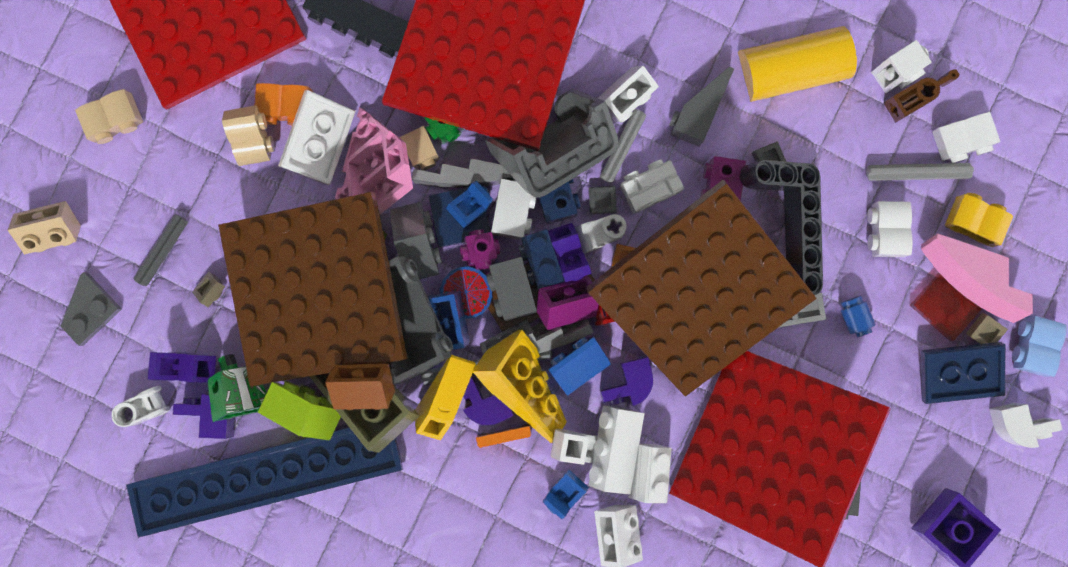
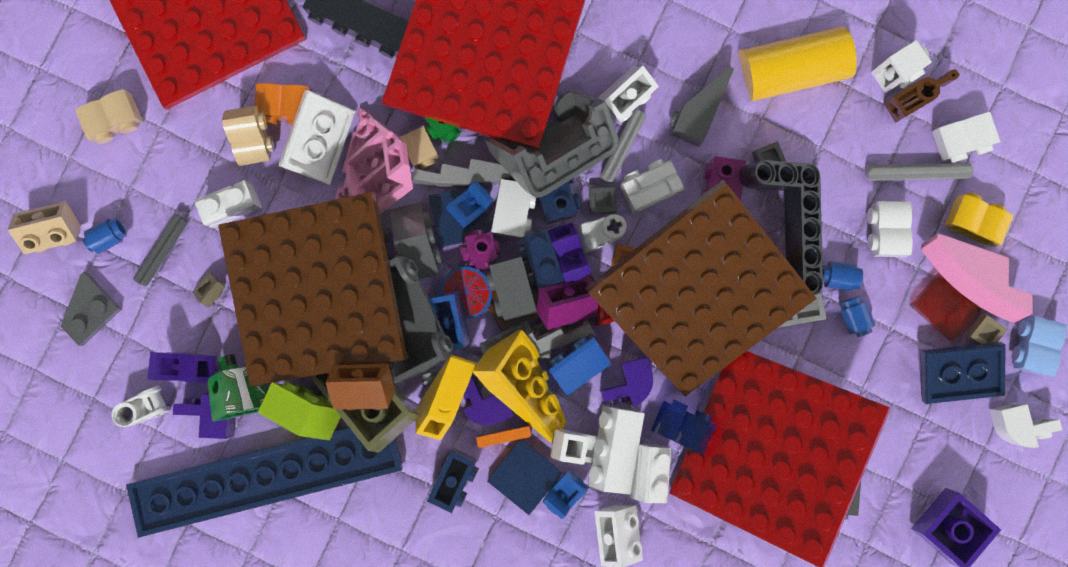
(104, 235): none -> blue brick
(228, 204): none -> white brick
(452, 479): none -> dark blue brick
(525, 476): none -> dark blue tile
(684, 427): none -> clear blue brick
(842, 276): none -> blue brick

